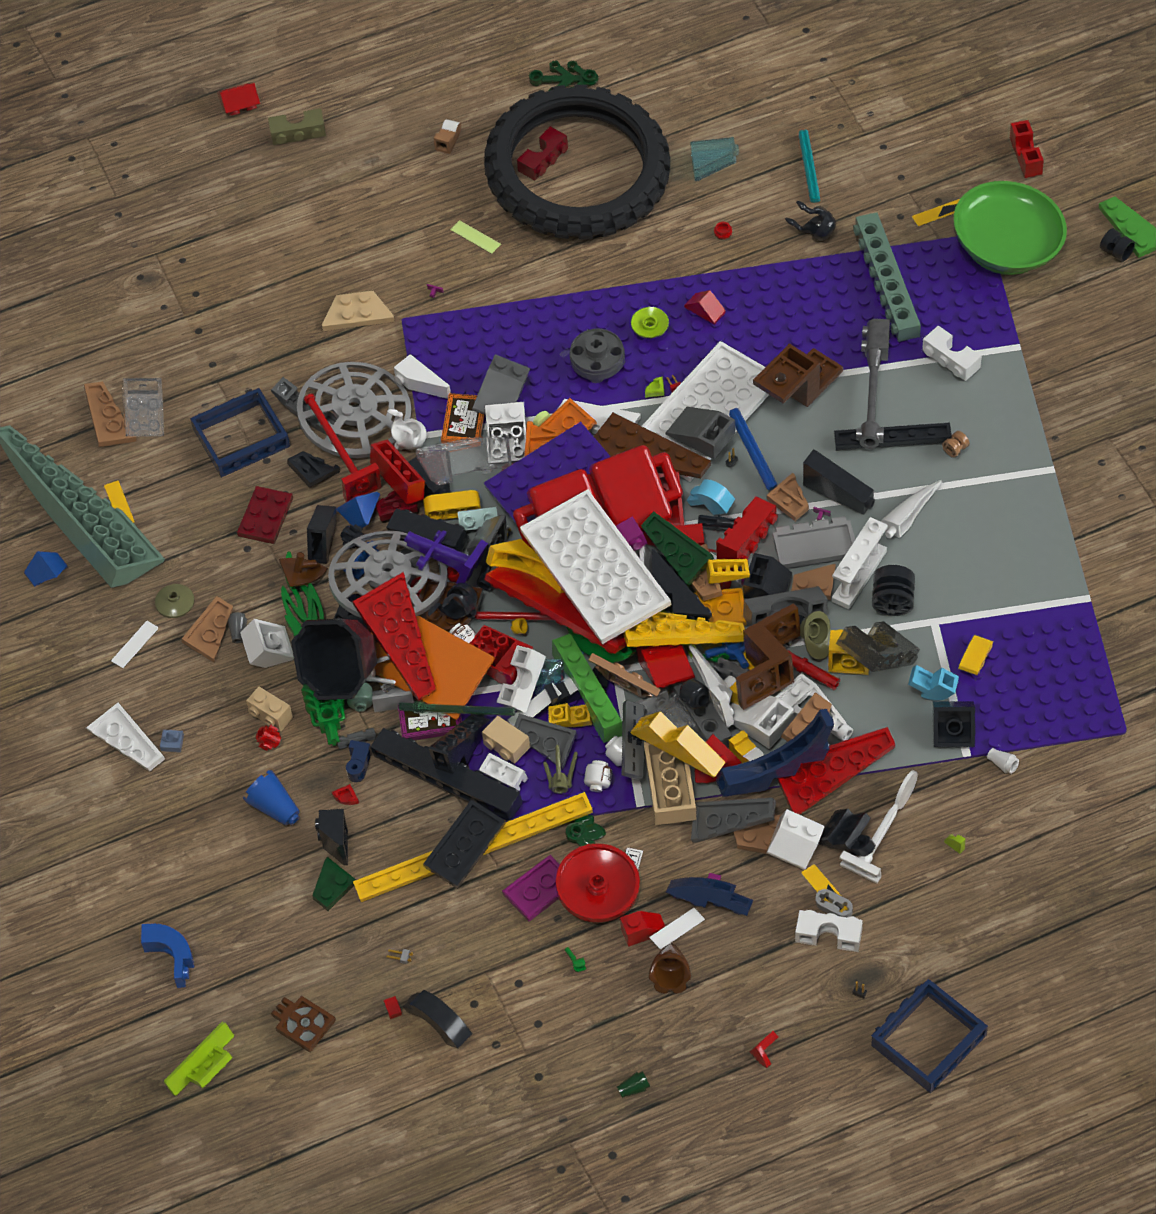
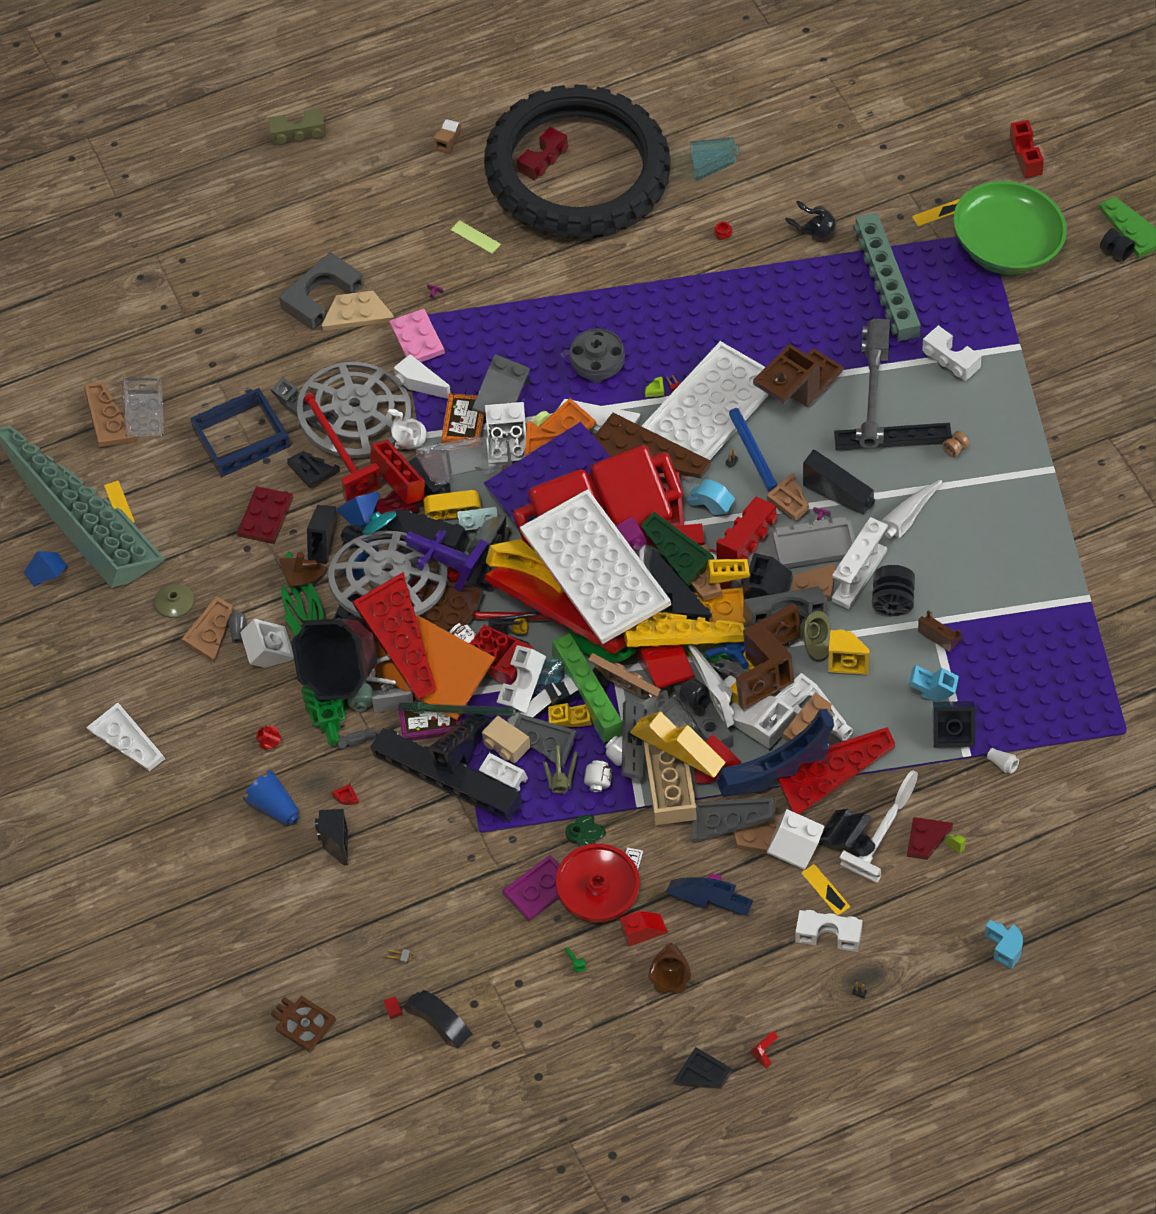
(134, 644): white sticker -> none
(168, 940): blue arch -> none
(171, 740): sand blue tile -> none
(203, 1062): lime bracket -> none
(238, 98): red slope -> none
(269, 709): tan brick -> none
(327, 271): none -> dark grey arch
(332, 884): dark green wing -> none
(359, 762): dark blue leg -> none
(378, 521): none -> teal dish
(417, 336): none -> bright pink plate
(460, 601): black hair -> none
(464, 844): black plate -> none
(501, 622): none -> black plant
(512, 832): yellow plate -> none
(585, 77): dark green plant -> none
(634, 1084): dark green cone -> none
(649, 322): lime dish -> none
(677, 928): white sticker -> none
(703, 430): dark grey slope -> none
(703, 1071): none -> black wing
(706, 306): red slope -> none
(718, 522): black axle -> none
(744, 748): yellow leg -> none
(809, 166): teal axle -> none
(813, 671): red pin -> none
(834, 903): light grey beam -> none
(880, 649): clear smoke arch -> none
(926, 836): none -> dark red wing
(939, 632): none -> reddish brown hinge
(953, 1059): dark blue window -> none
(975, 655): yellow slope -> none
(1009, 943): none -> medium azure brick

